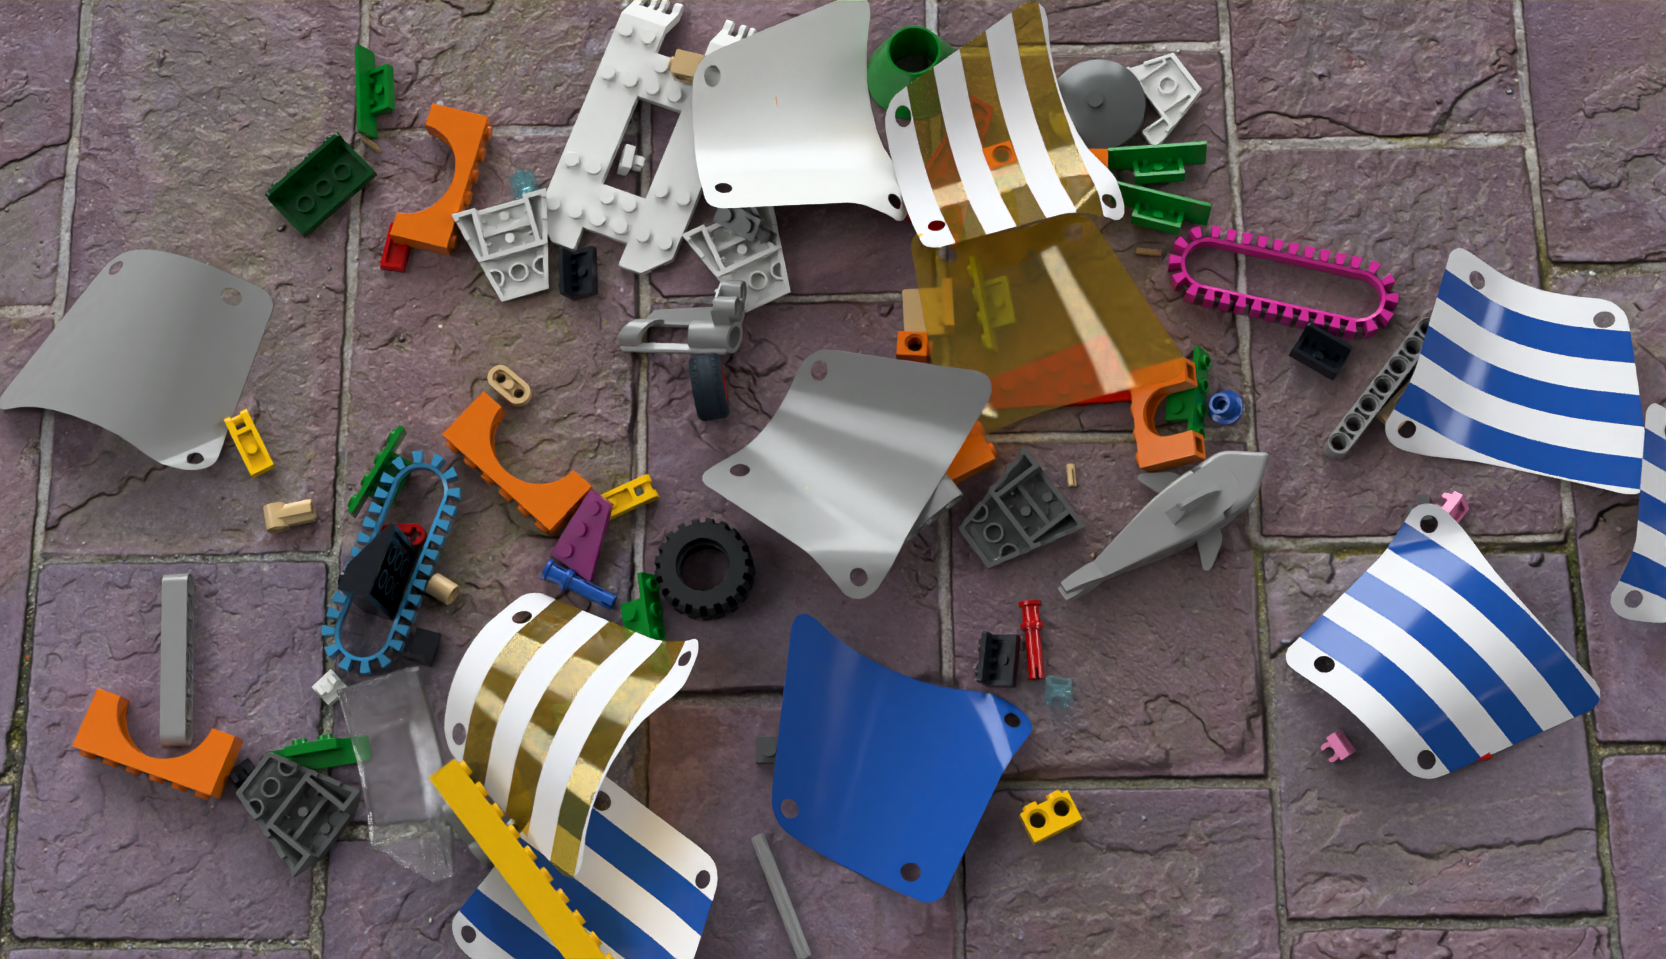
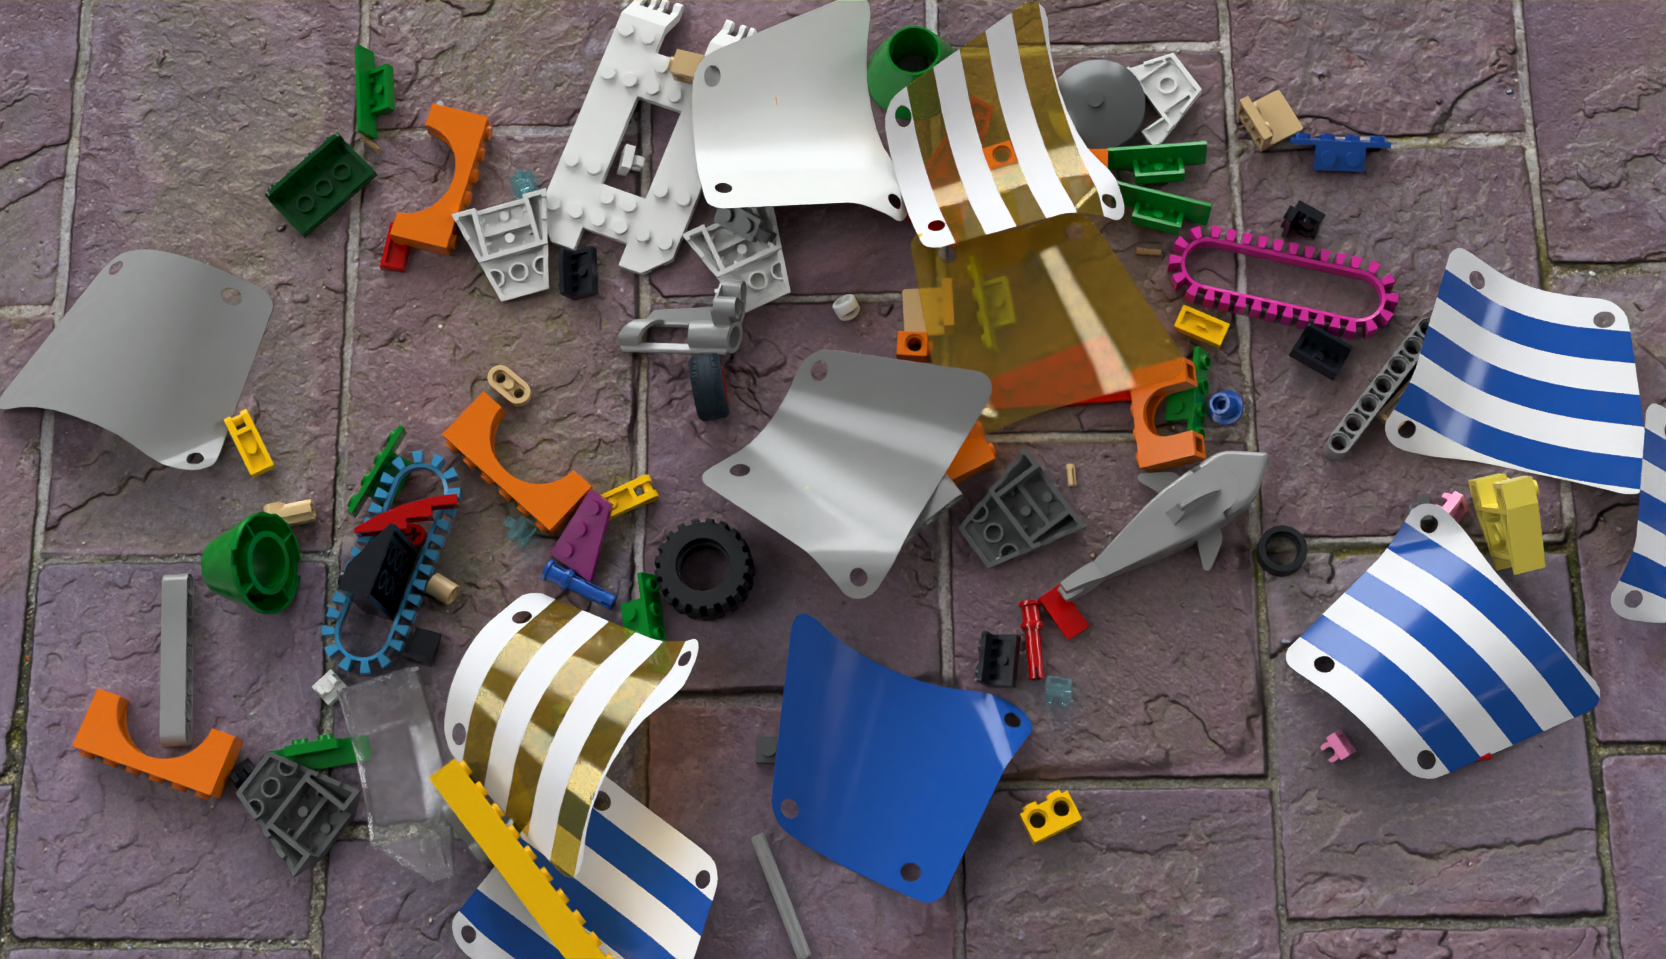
(254, 563): none -> green cone
(408, 513): none -> red slope
(520, 530): none -> clear light blue tile
(845, 305): none -> white tile
(1063, 614): none -> red tile
(1201, 326): none -> yellow plate
(1268, 119): none -> tan bracket
(1290, 533): none -> black tyre
(1304, 219): none -> black bracket
(1339, 154): none -> blue bracket
(1510, 521): none -> light yellow wedge

